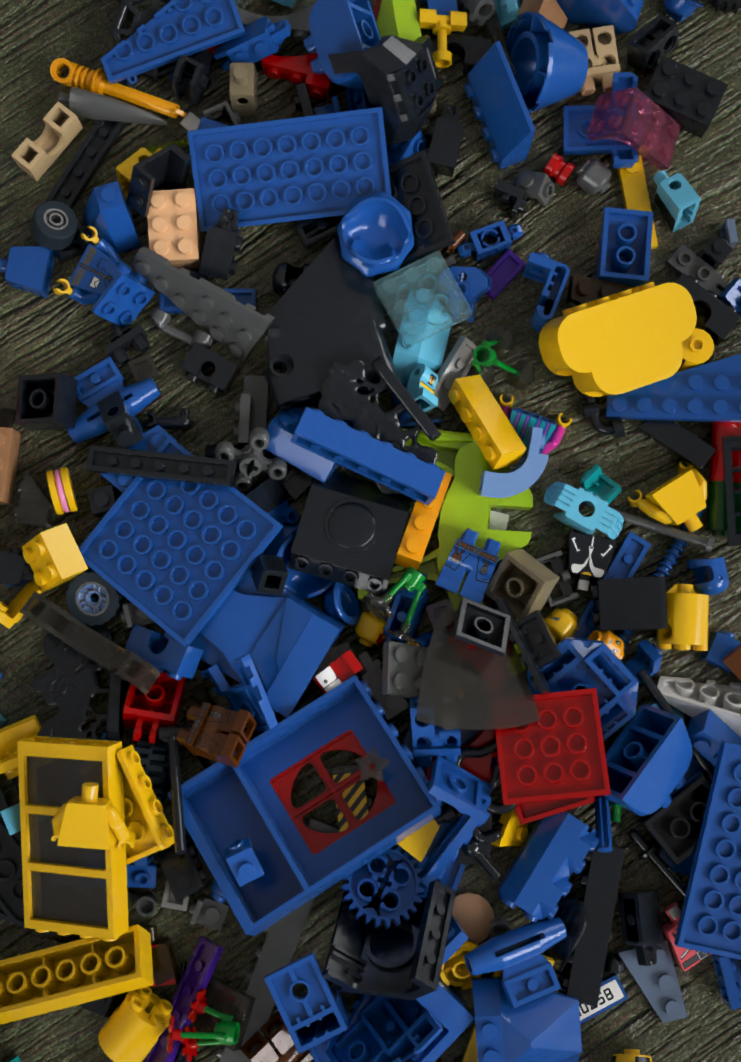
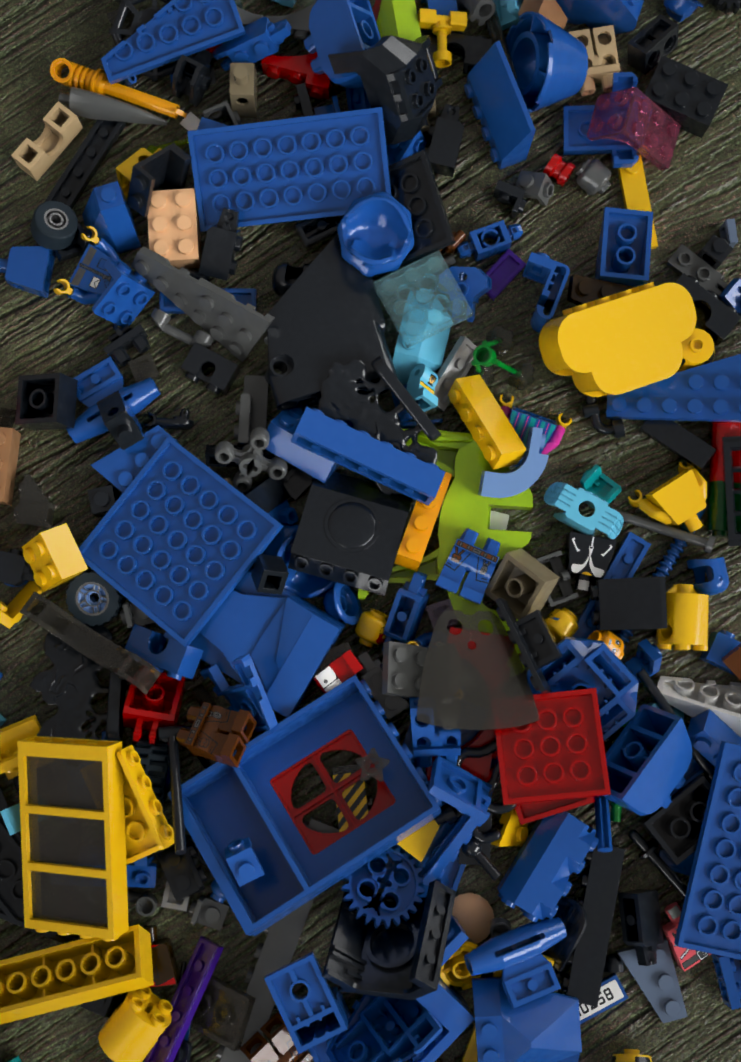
(61, 491): yellow head -> none
(90, 822): yellow torso -> none
(161, 466): black plate -> none
(224, 1033): plant -> none
(379, 605): plant -> none
(481, 626): black slope -> none
(675, 200): medium azure torso -> none

